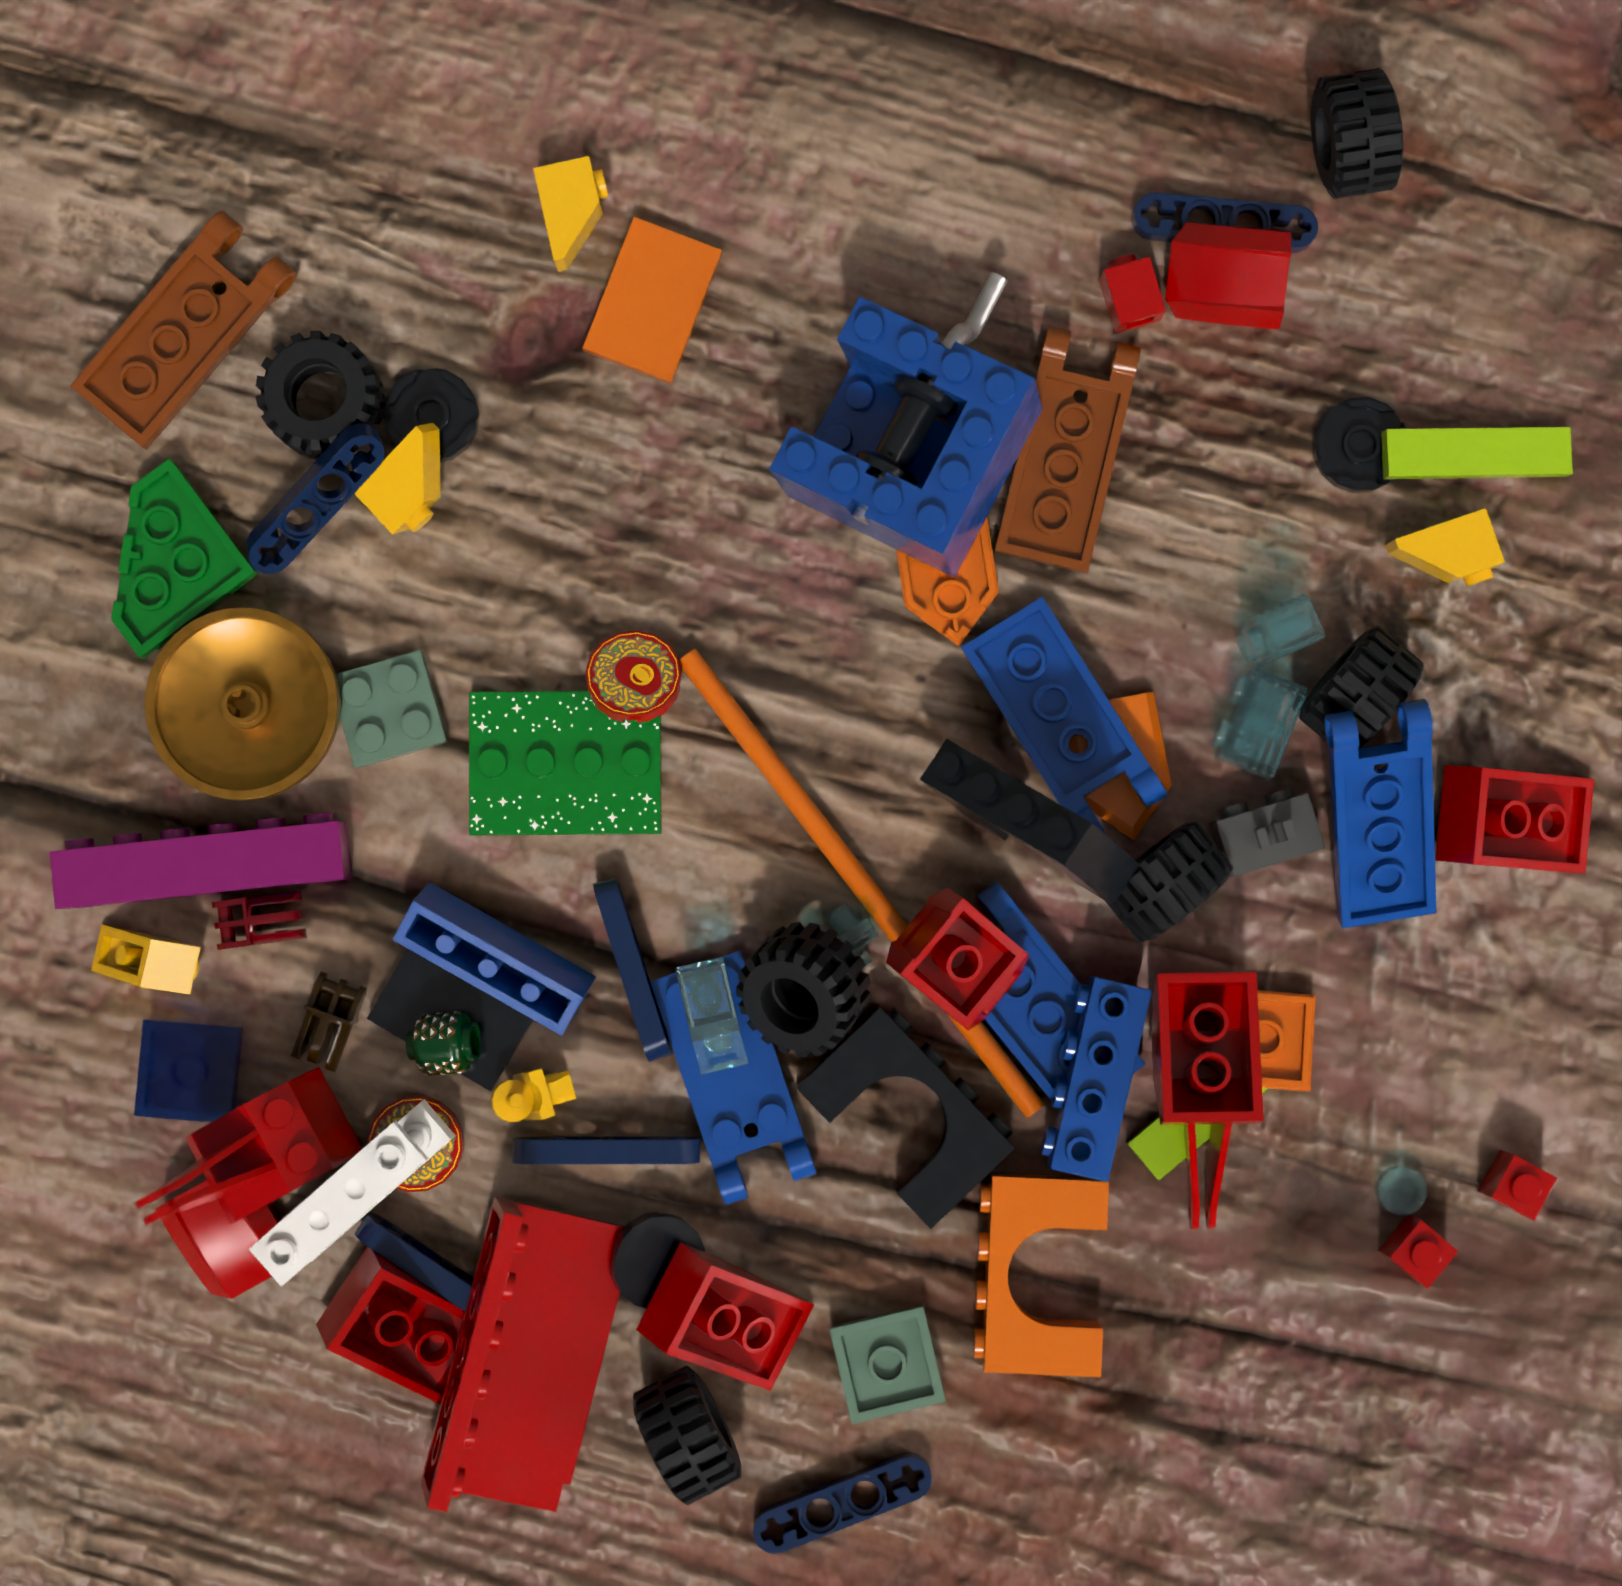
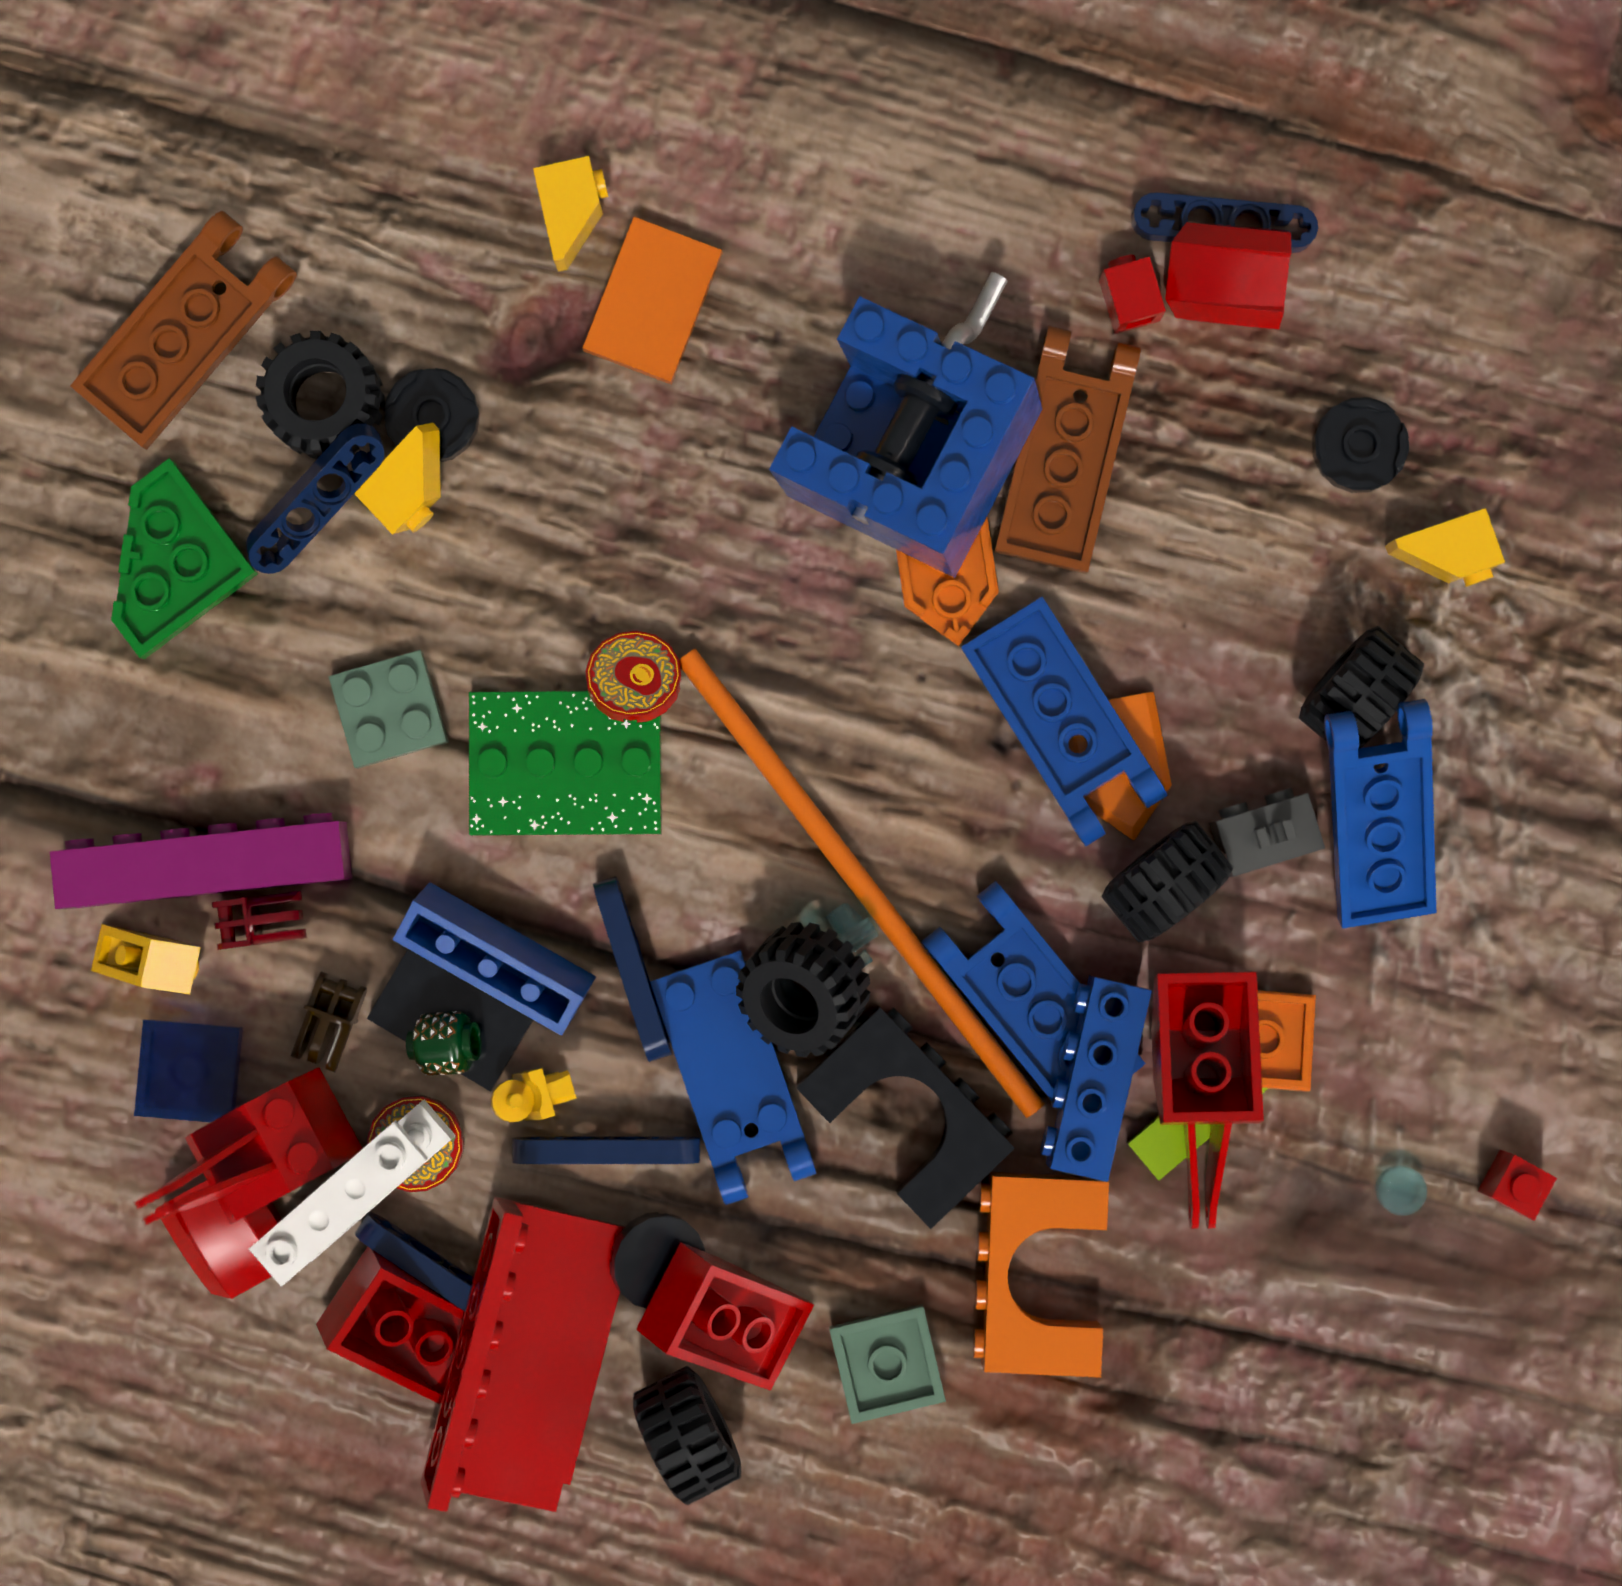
(242, 704): pearl gold dish -> none
(711, 1015): clear light blue slope -> none
(839, 1495): dark blue beam -> none
(957, 958): red slope -> none
(1040, 823): black arch -> none
(1259, 722): clear light blue brick -> none
(1279, 631): clear light blue brick -> none
(1357, 133): black tyre -> none
(1418, 1250): red brick -> none
(1476, 452): lime tile -> none
(1514, 819): red slope -> none

